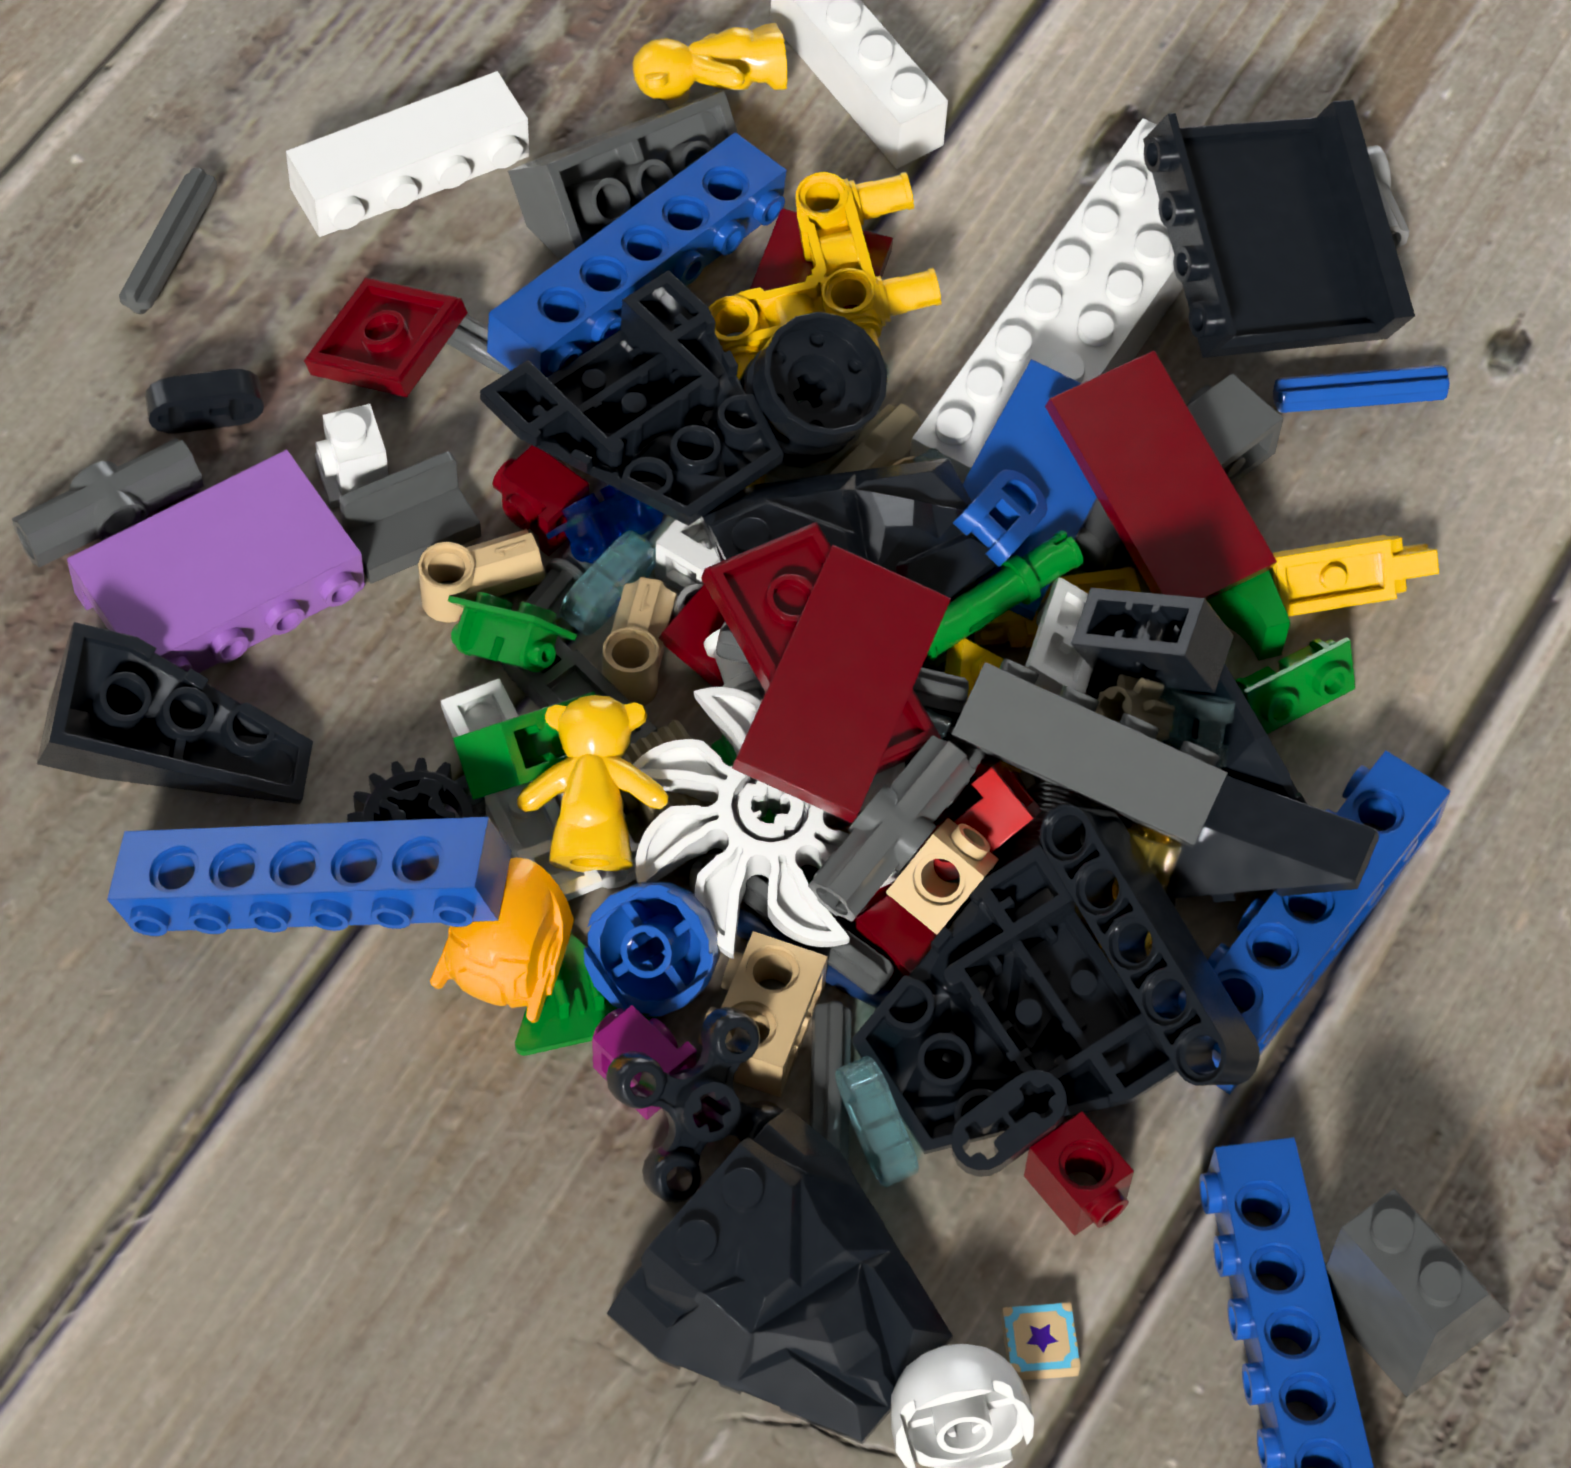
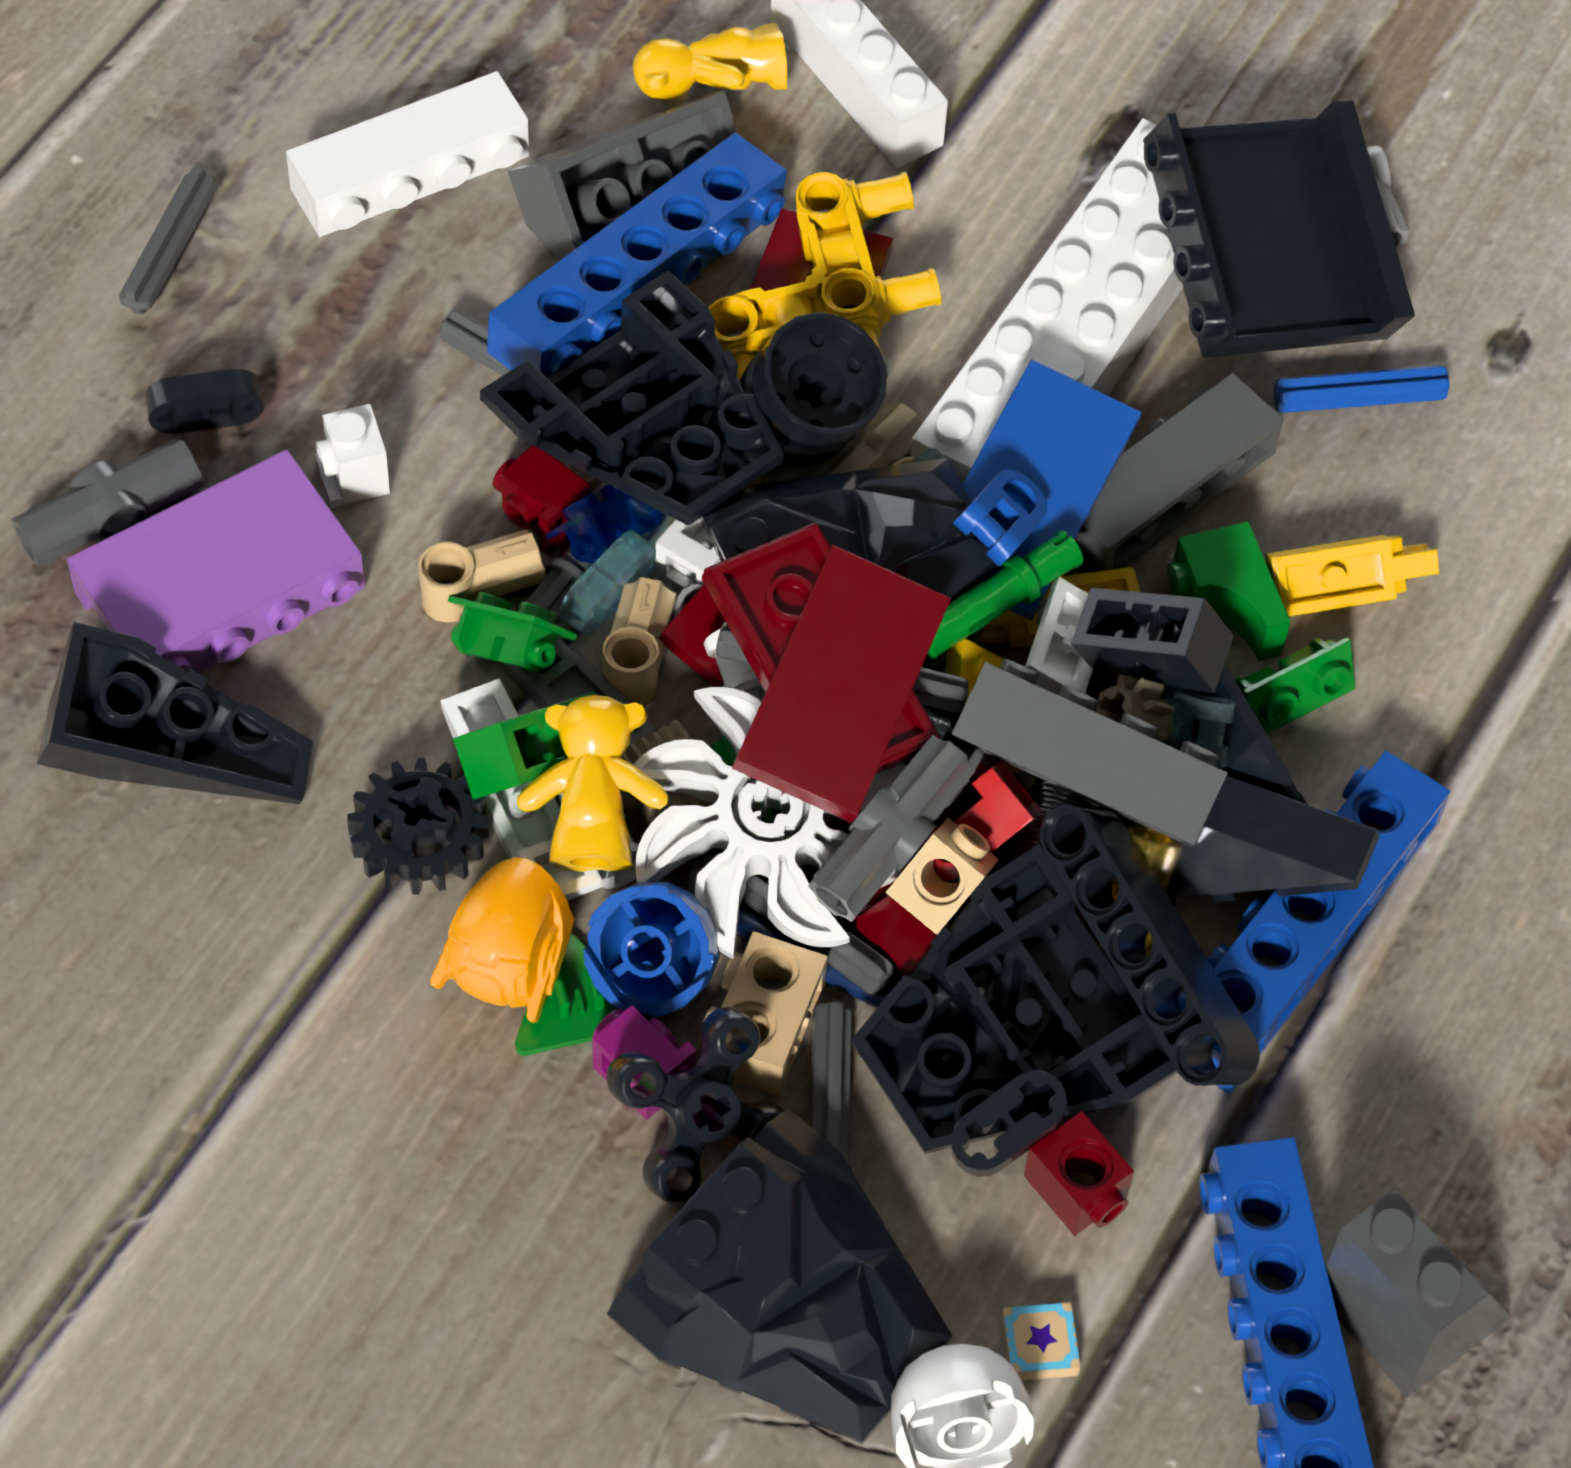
(311, 876): blue brick -> none
(386, 337): dark red tile -> none
(406, 514): dark grey panel -> none
(876, 1121): clear light blue beam -> none
(1160, 481): dark red tile -> none

